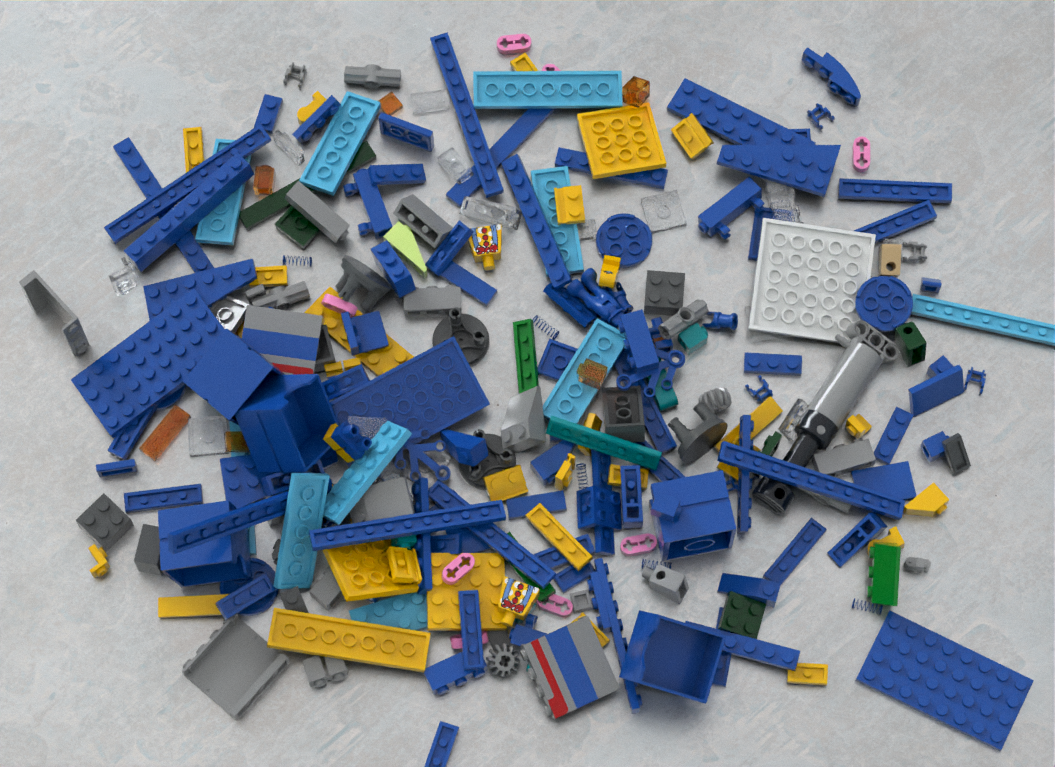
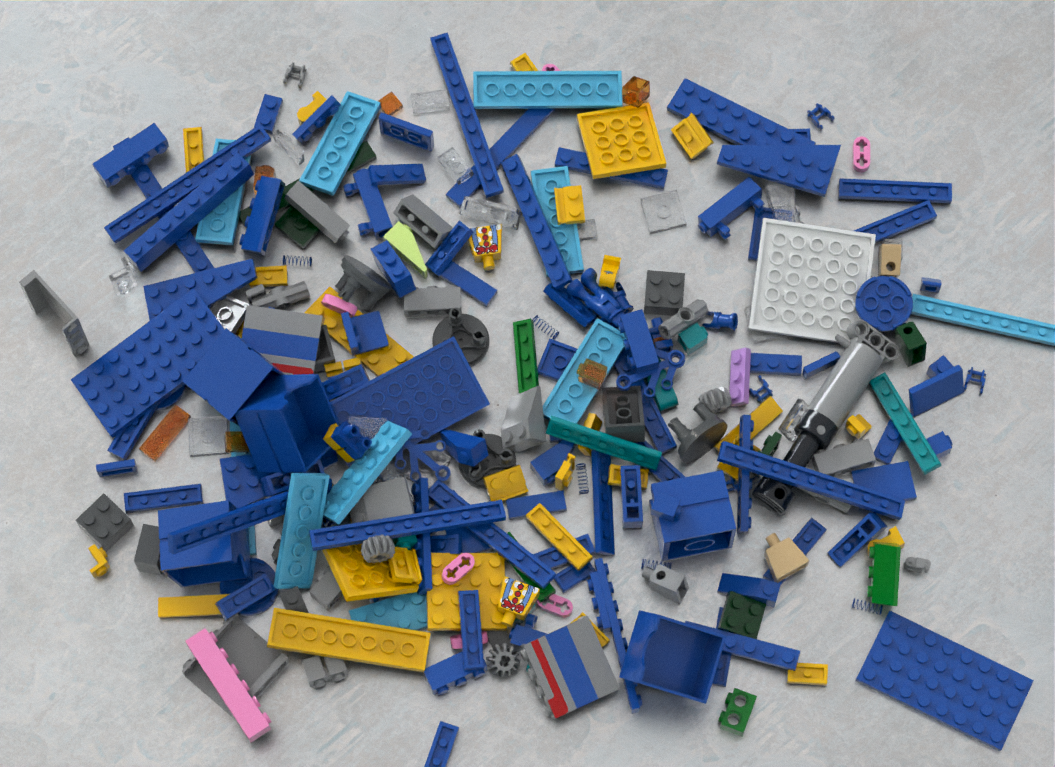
(131, 155): none -> blue brick
(228, 685): none -> bright pink brick
(263, 215): none -> blue slope
(372, 76): light grey piece -> none
(377, 549): none -> light grey gear
(514, 44): bright pink beam -> none
(581, 601): light grey tile -> none
(598, 508): blue bracket -> none
(625, 238): blue tile -> none
(637, 540): bright pink beam -> none
(740, 376): none -> lavender plate
(741, 713): none -> green brick
(784, 558): none -> tan torso
(820, 365): none -> blue tile
(839, 80): blue slope -> none
(905, 423): none -> teal tile
(915, 245): light grey piece -> none
(927, 503): yellow slope -> none
(956, 453): dark grey tile -> none

